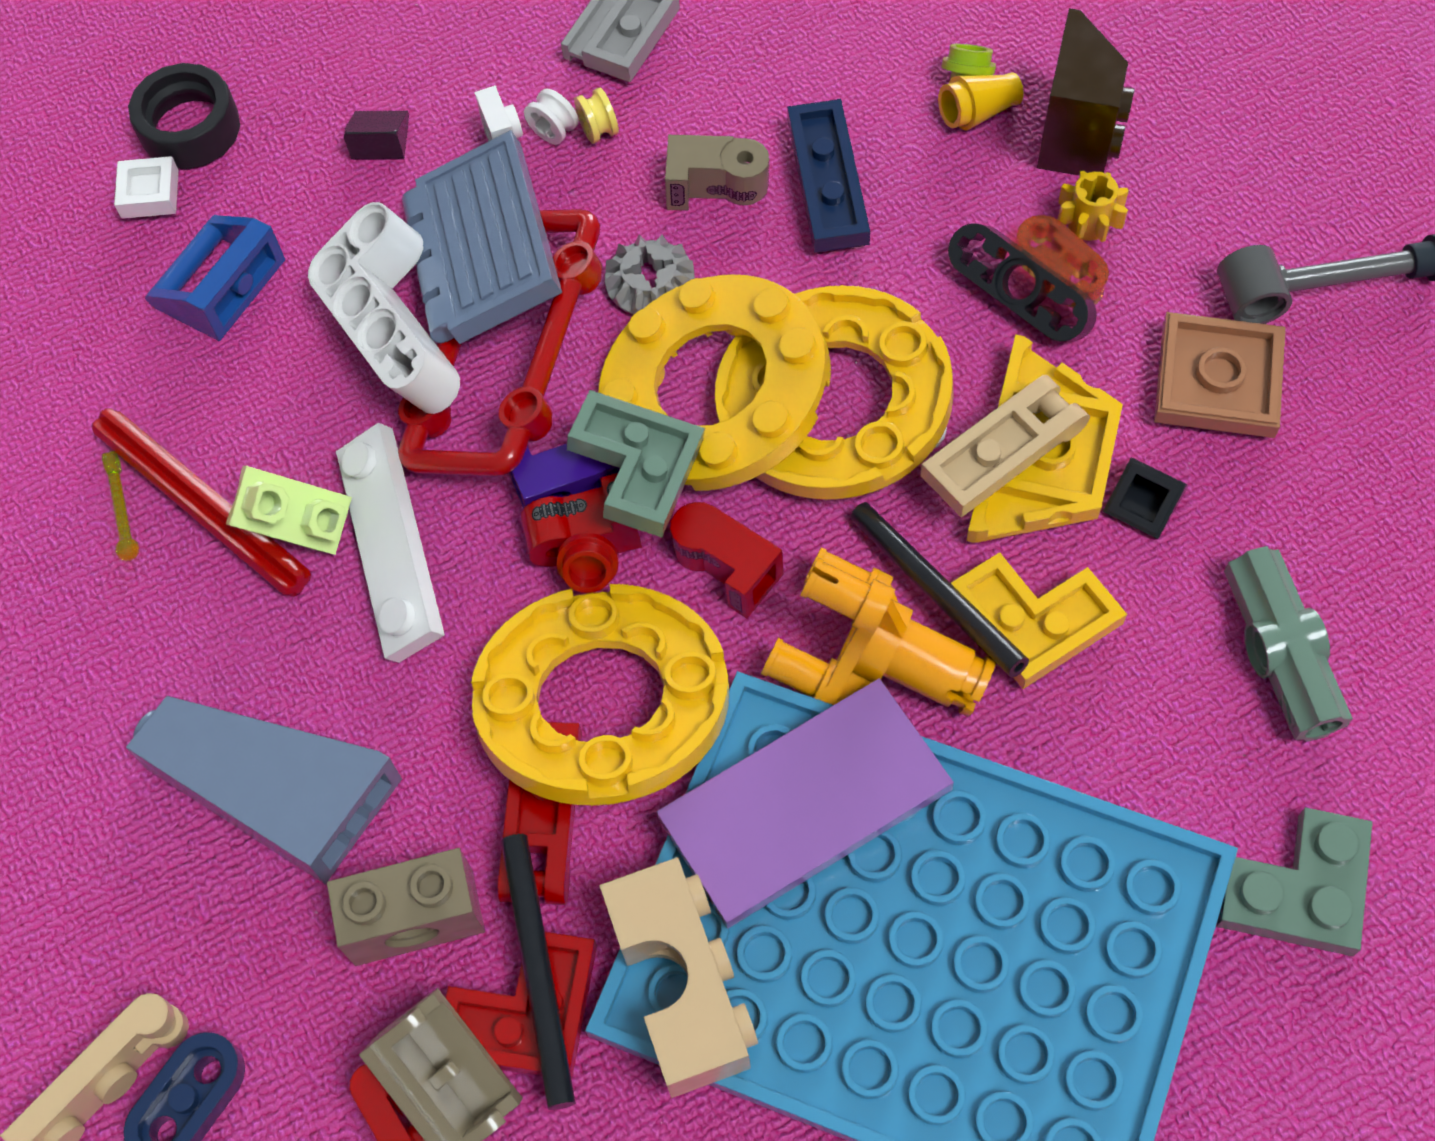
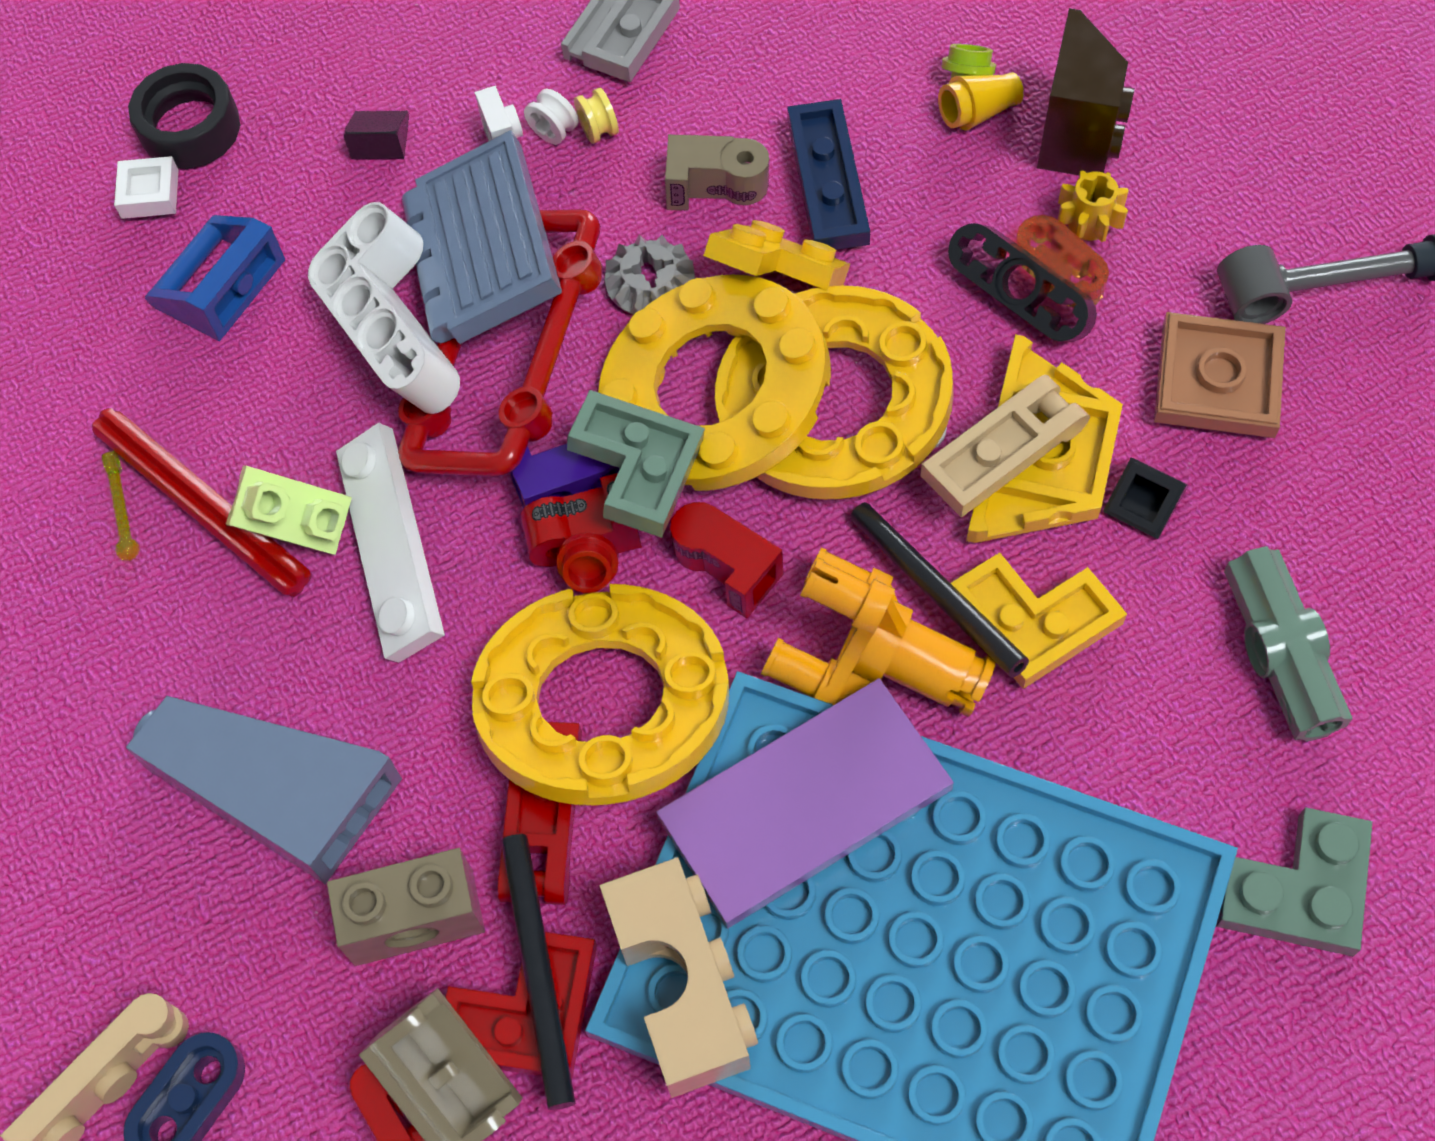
(763, 249): none -> yellow plate

